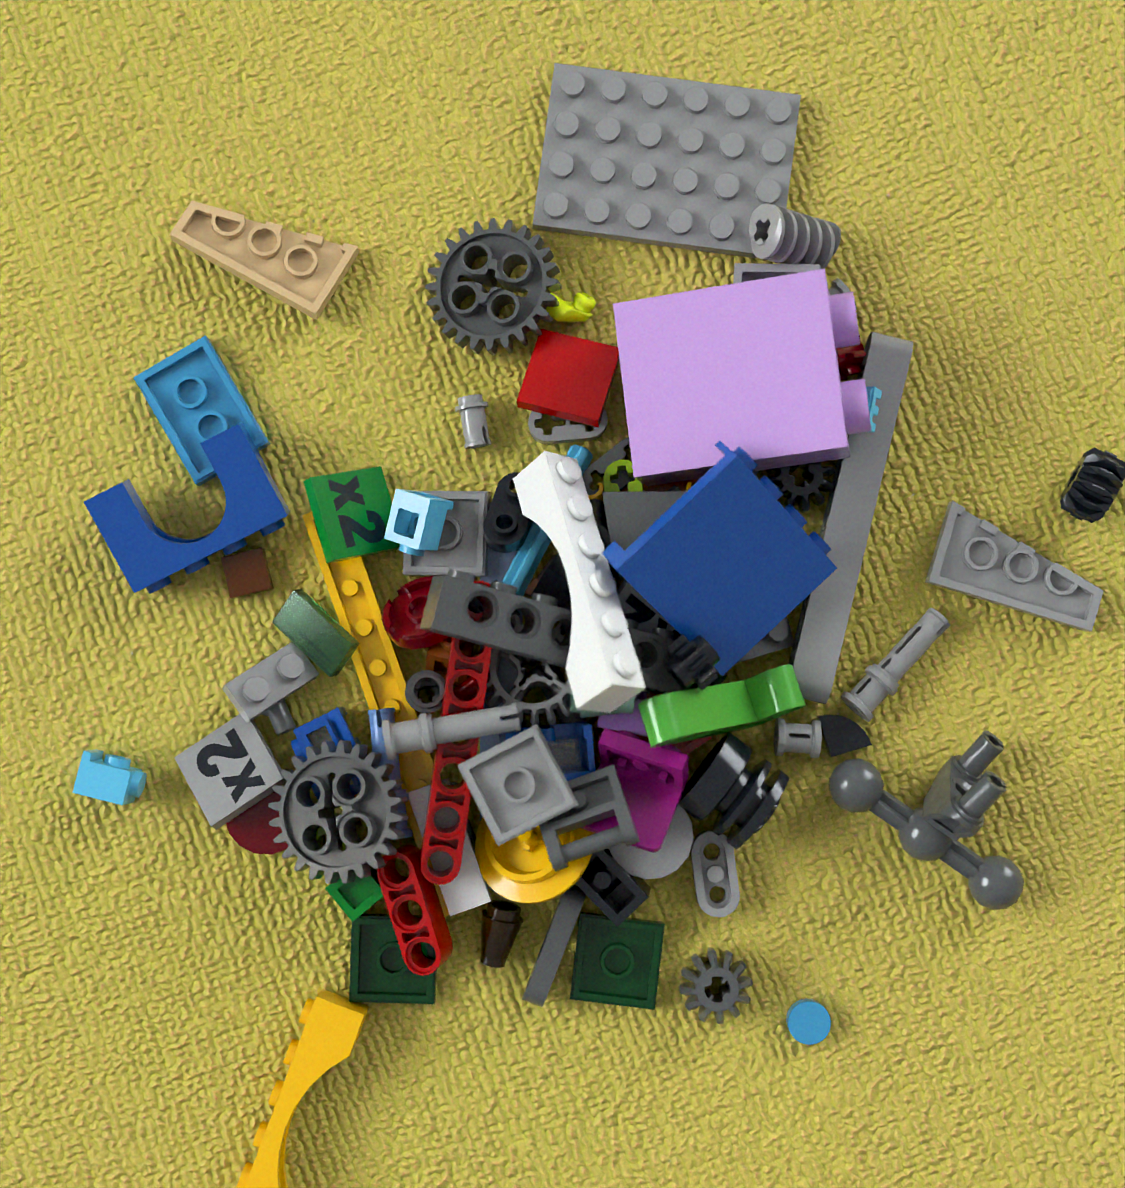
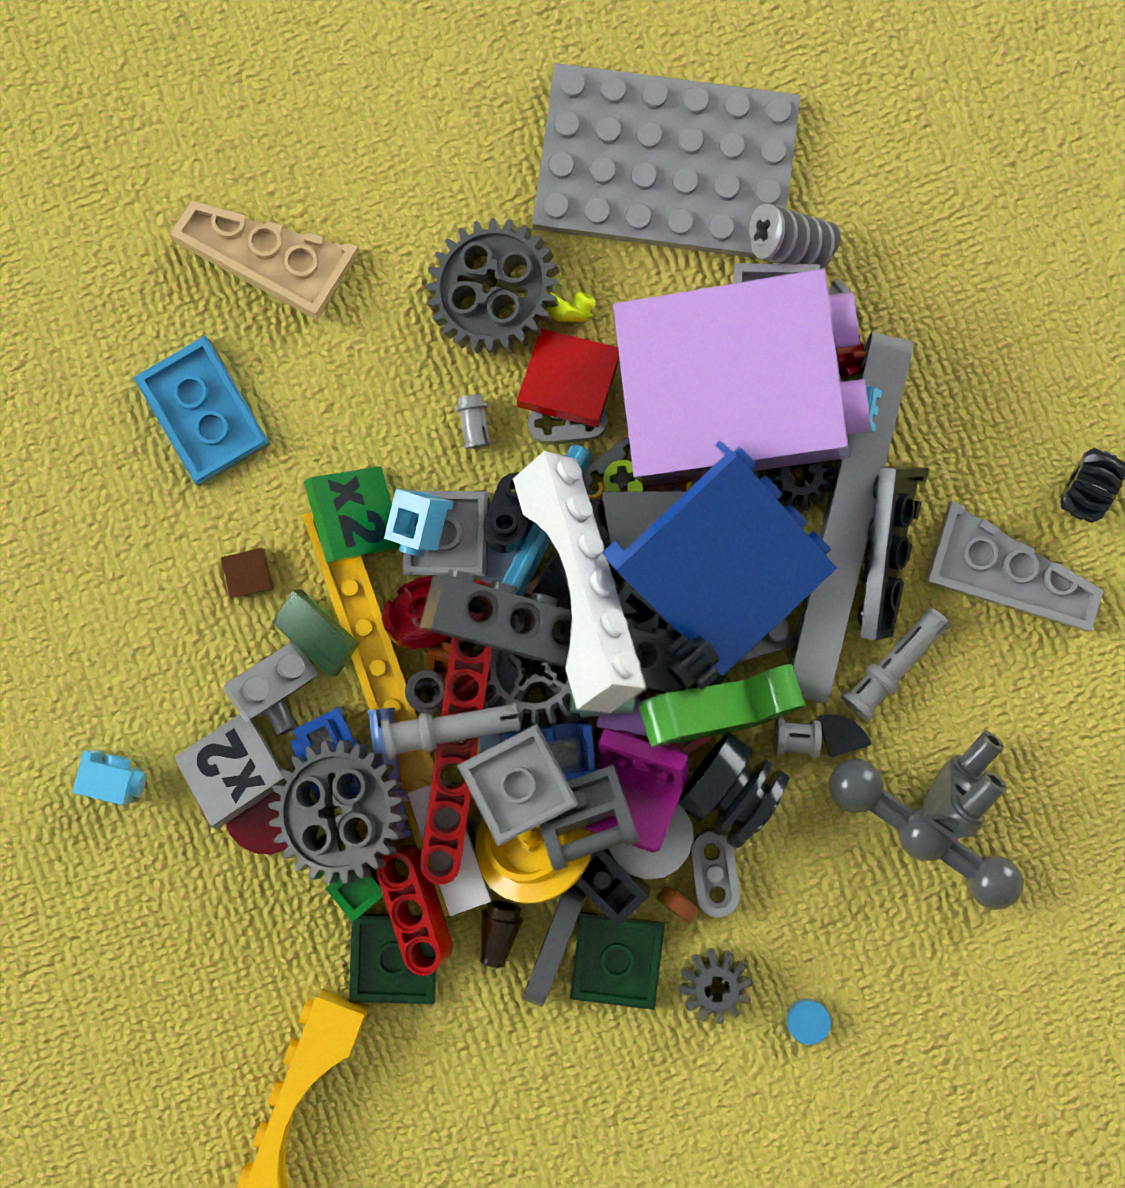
(151, 555): blue arch -> none
(677, 904): none -> dark orange tile
(890, 548): none -> black wing

